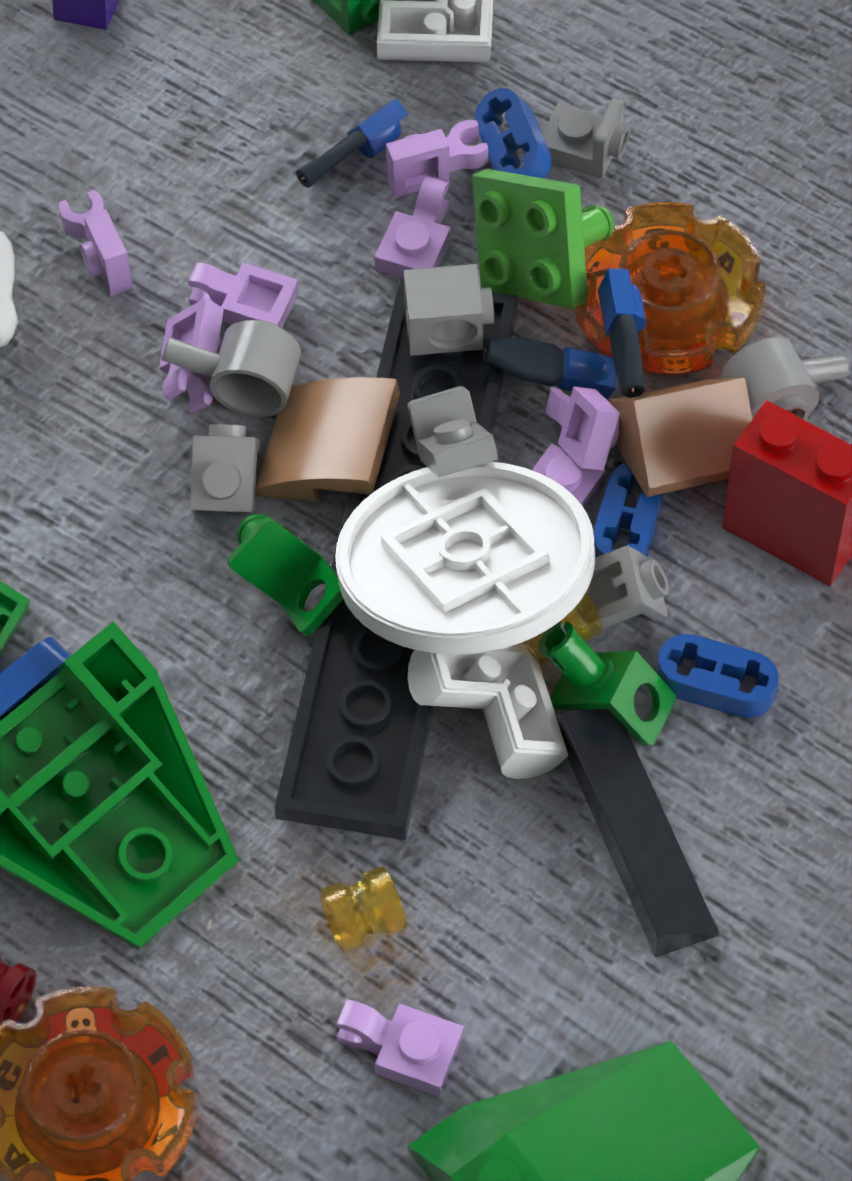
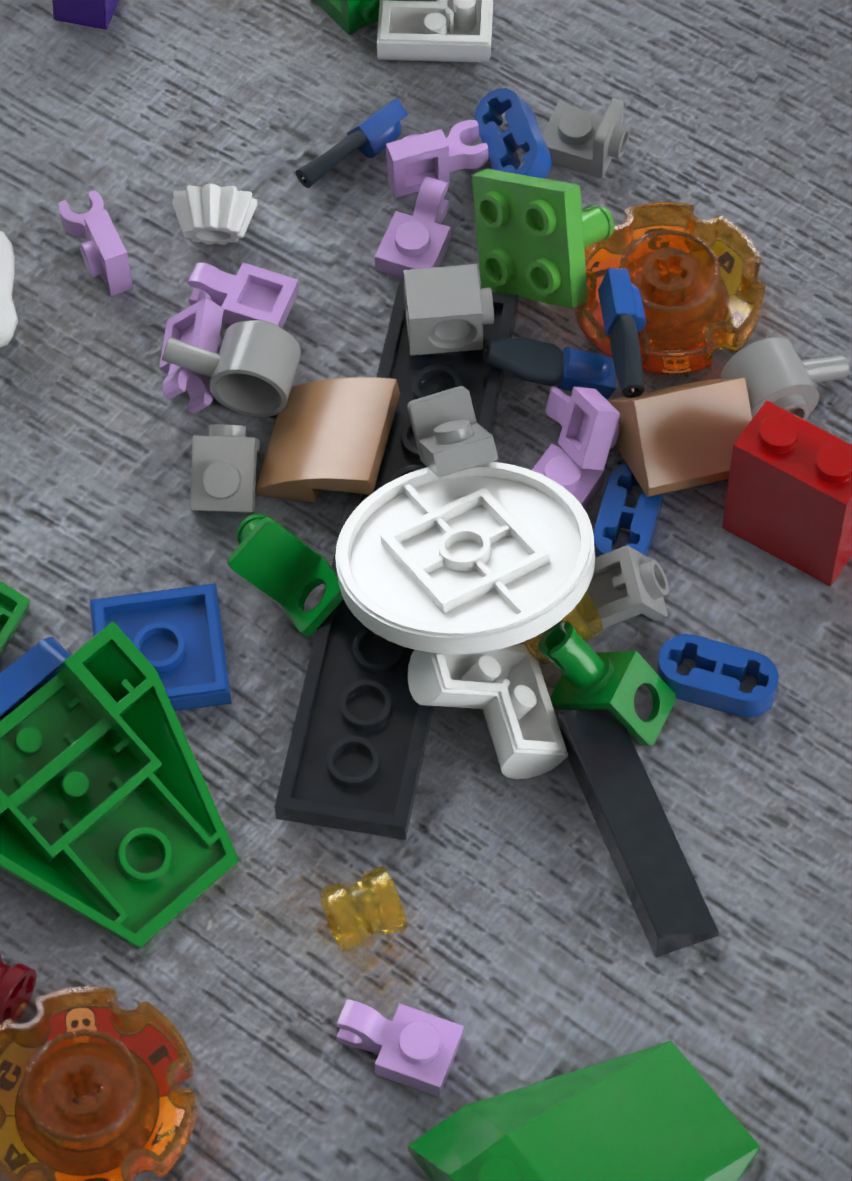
(179, 636): none -> blue tile
(213, 213): none -> white piece

